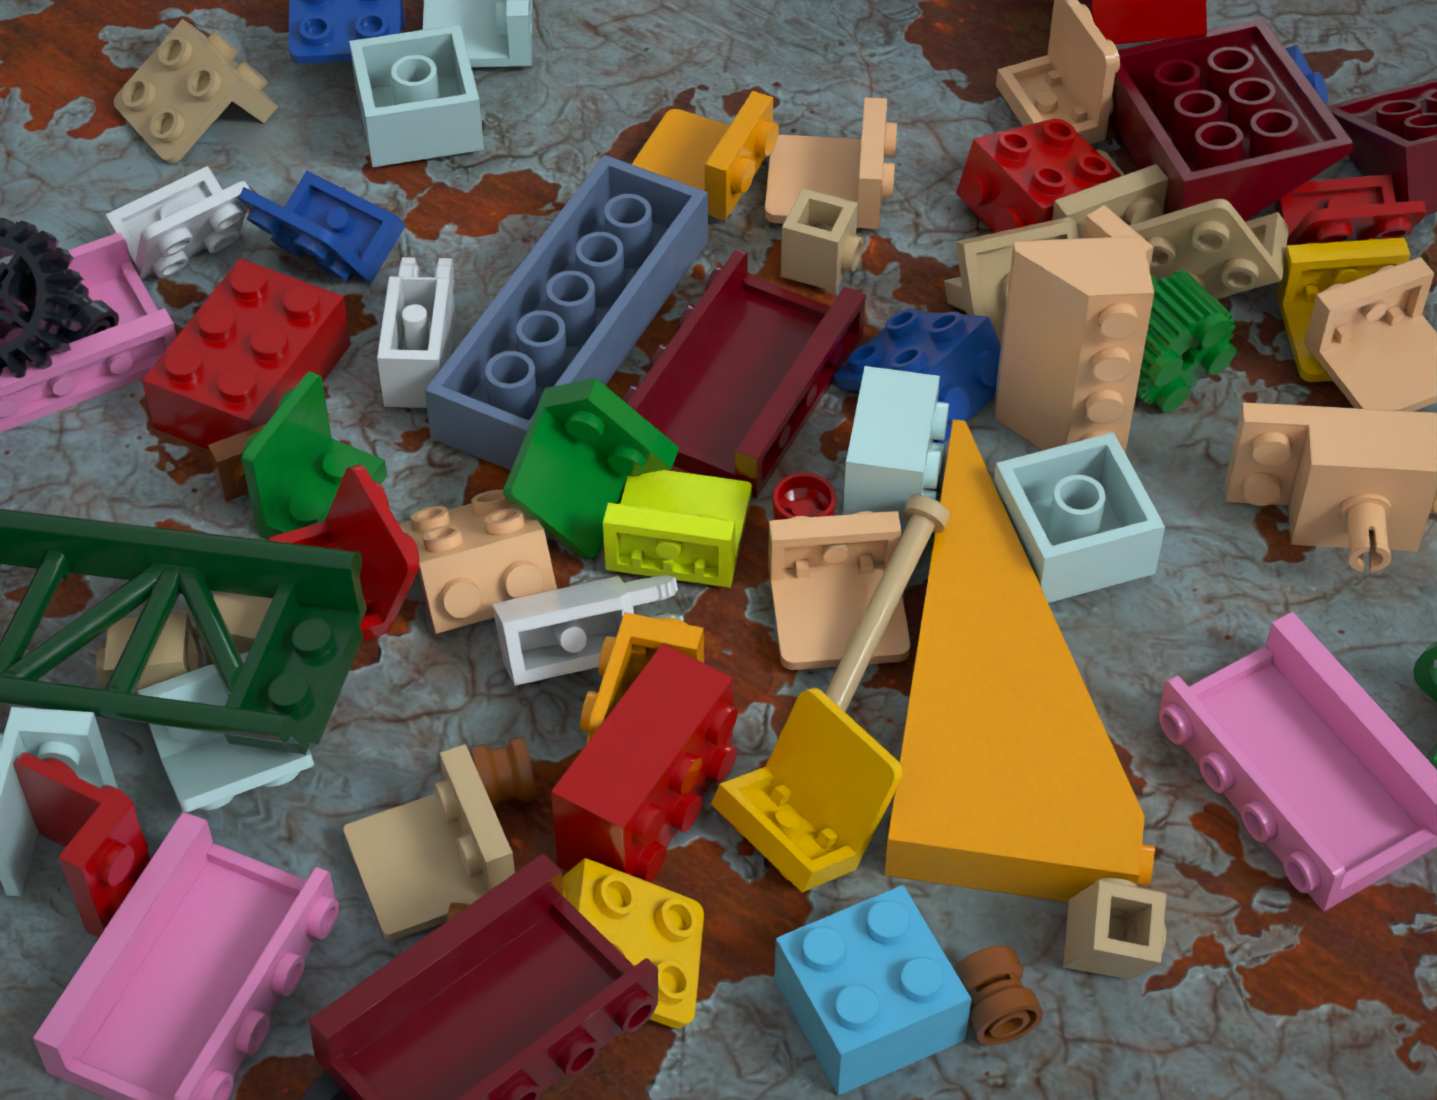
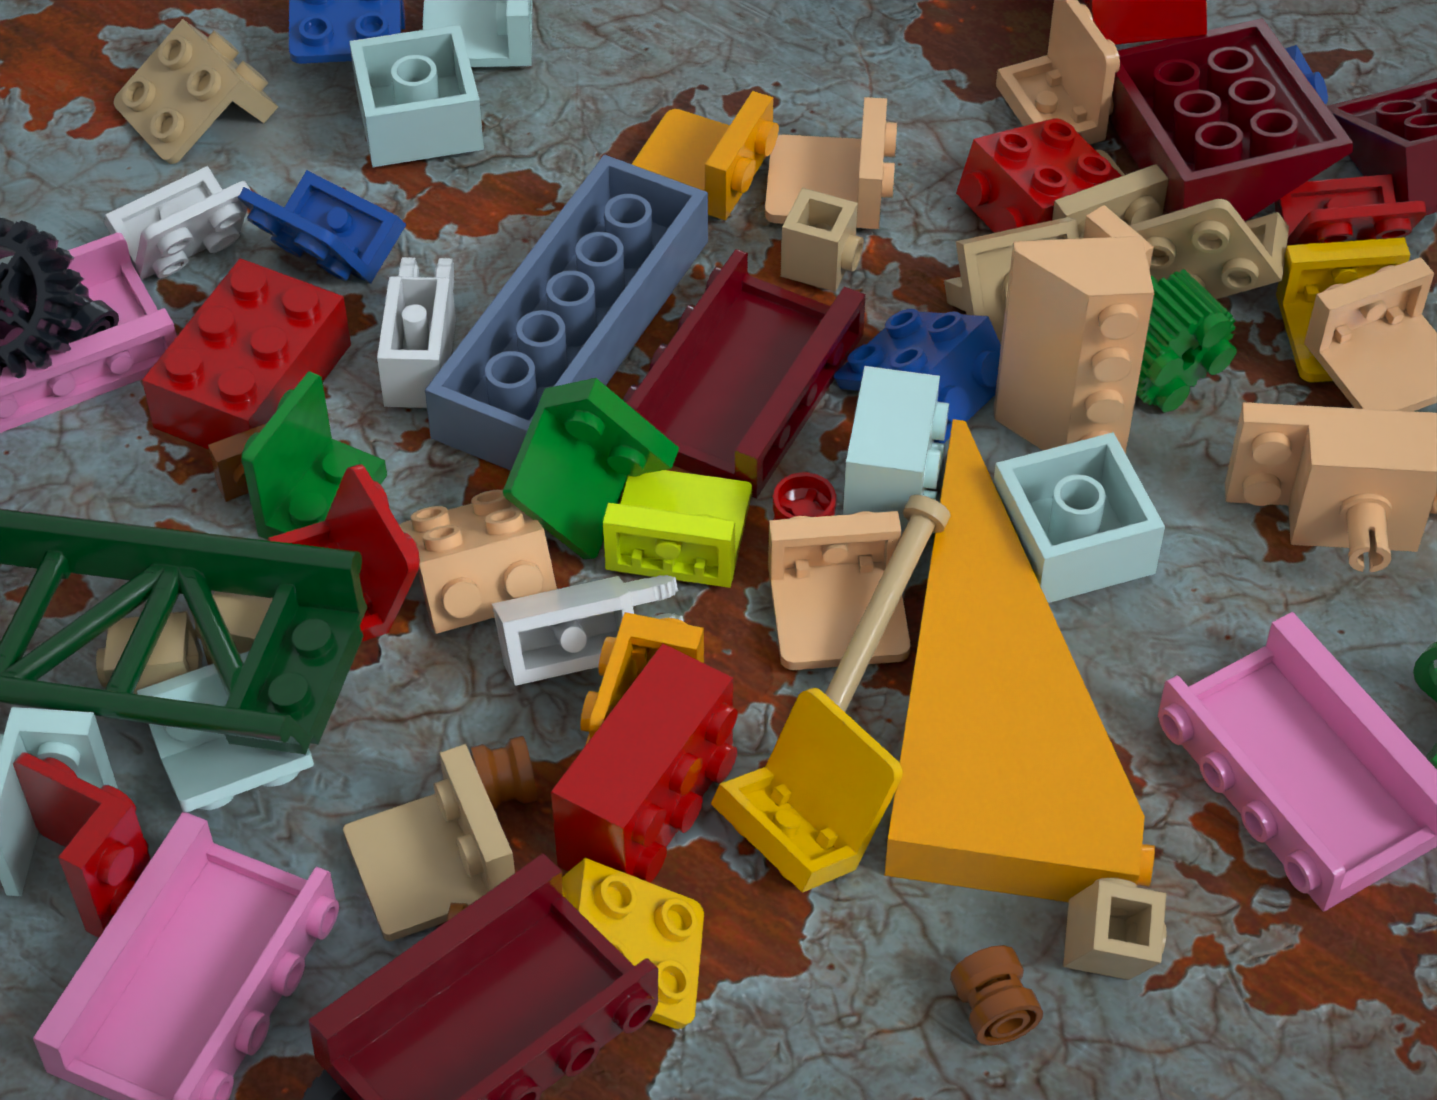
(871, 989): medium azure brick -> none

